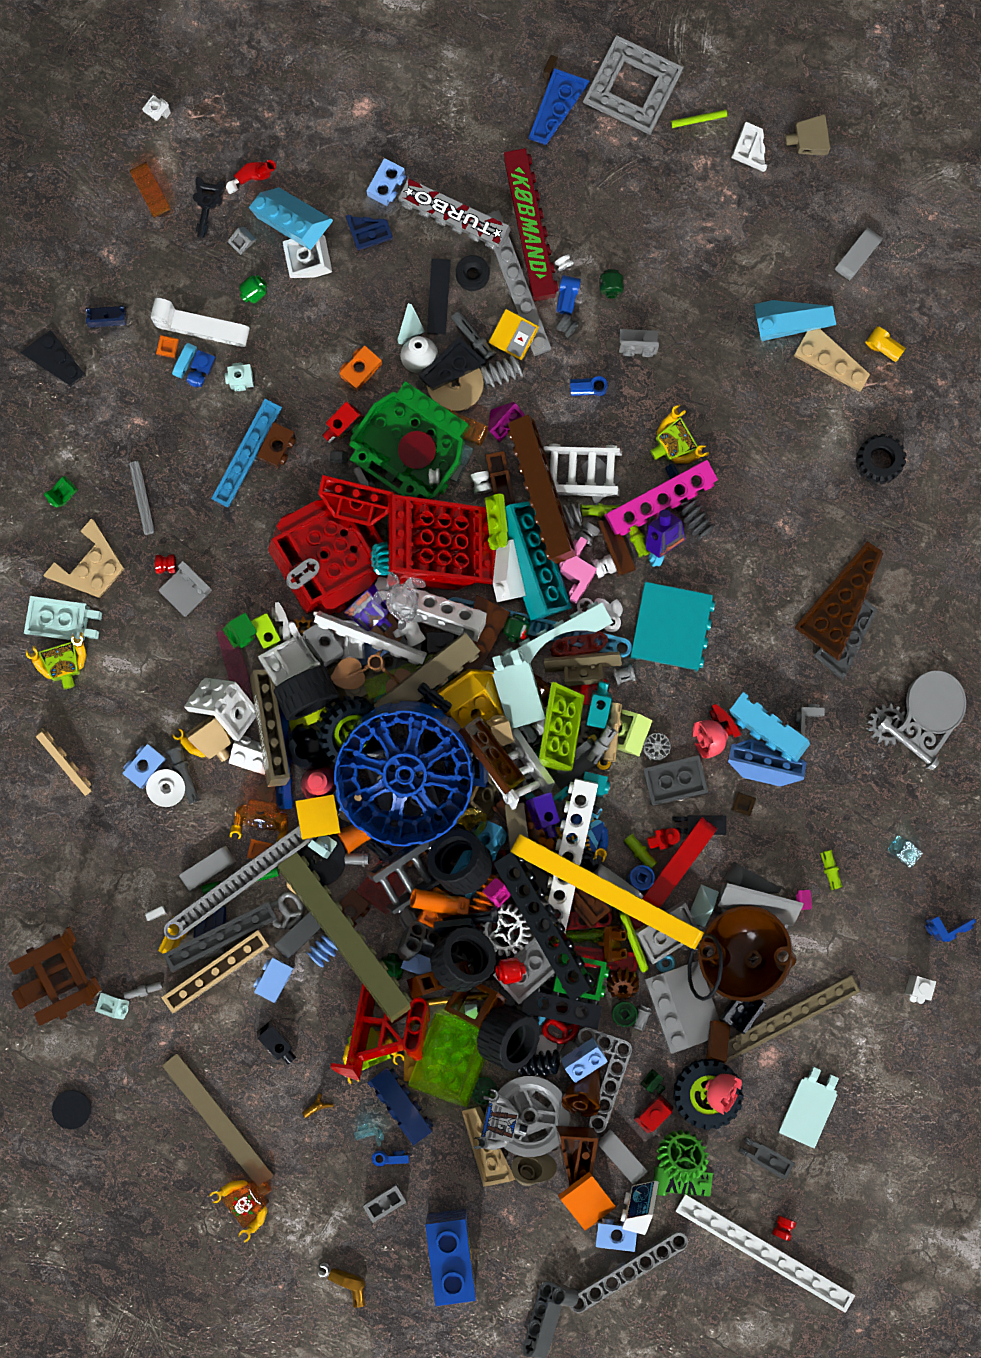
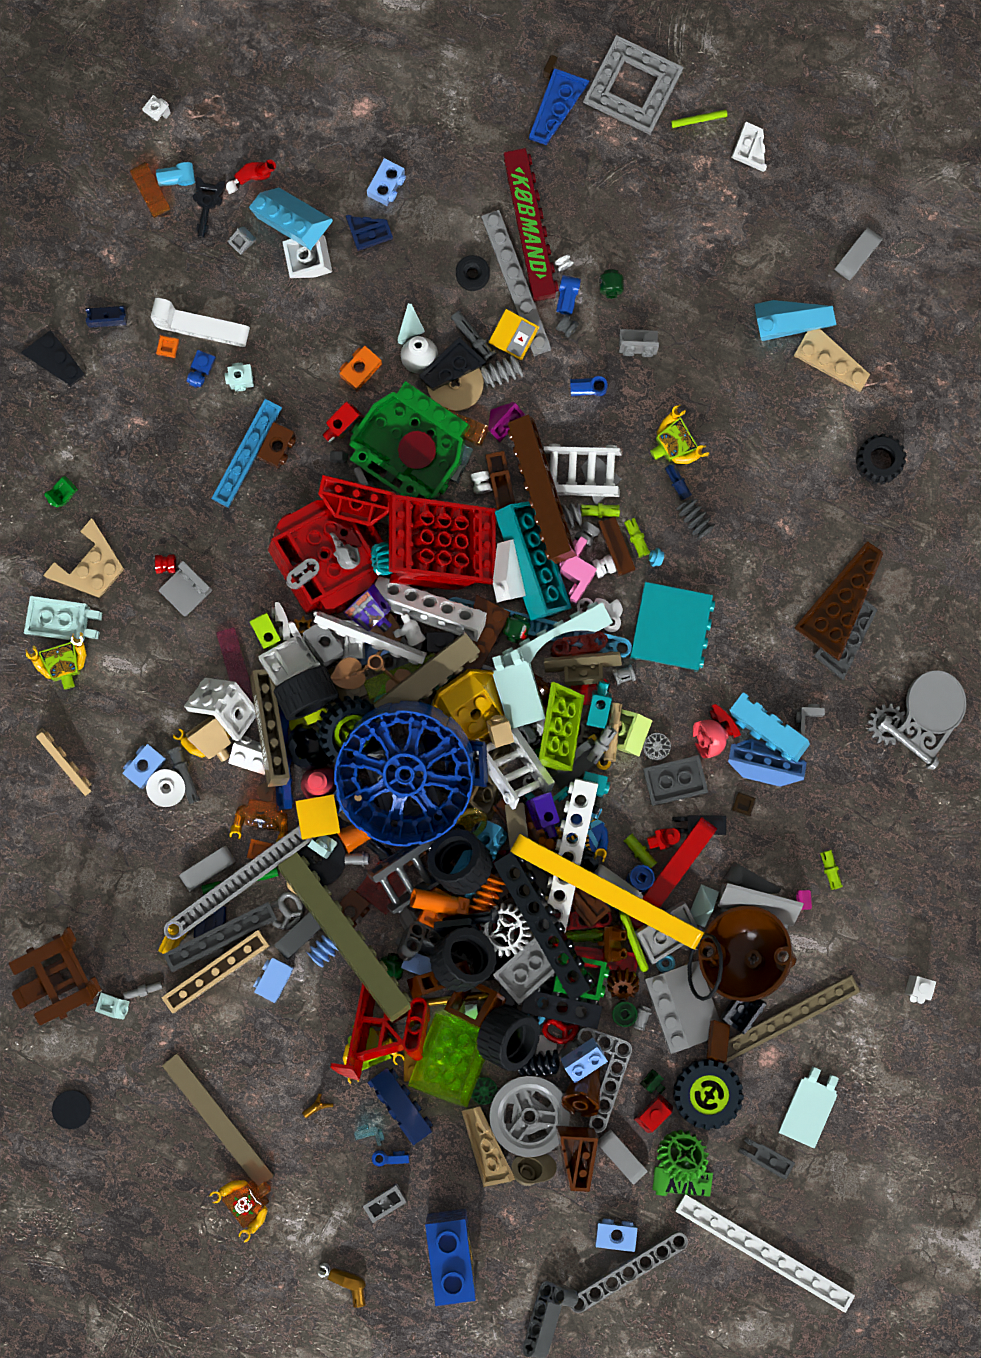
(141, 496): light grey axle -> none
(156, 913): white tile -> none
(181, 174): none -> medium azure piece
(184, 360): medium azure beam -> none
(240, 631): green brick -> none
(253, 289): green head -> none
(270, 1036): black torso -> none
(347, 556): none -> light grey piece
(401, 599): clear animal -> none
(434, 476): white bush -> none
(434, 697): black axle -> none
(438, 296): black tile -> none
(454, 214): brick -> none
(491, 755): reddish brown tile -> none
(496, 521): lime hinge -> none
(497, 892): dark pink slope -> none
(499, 1123): torso -> none
(510, 970): red head -> none
(587, 1201): orange tile -> none
(639, 1207): slope -> none
(664, 534): dark purple torso -> none
(702, 471): dark pink brick -> none
(722, 1092): coral cylinder -> none
(785, 1223): red wheel -> none
(810, 136): dark tan torso -> none
(881, 341): yellow piece -> none
(905, 851): clear light blue bracket -> none
(936, 928): blue bracket -> none

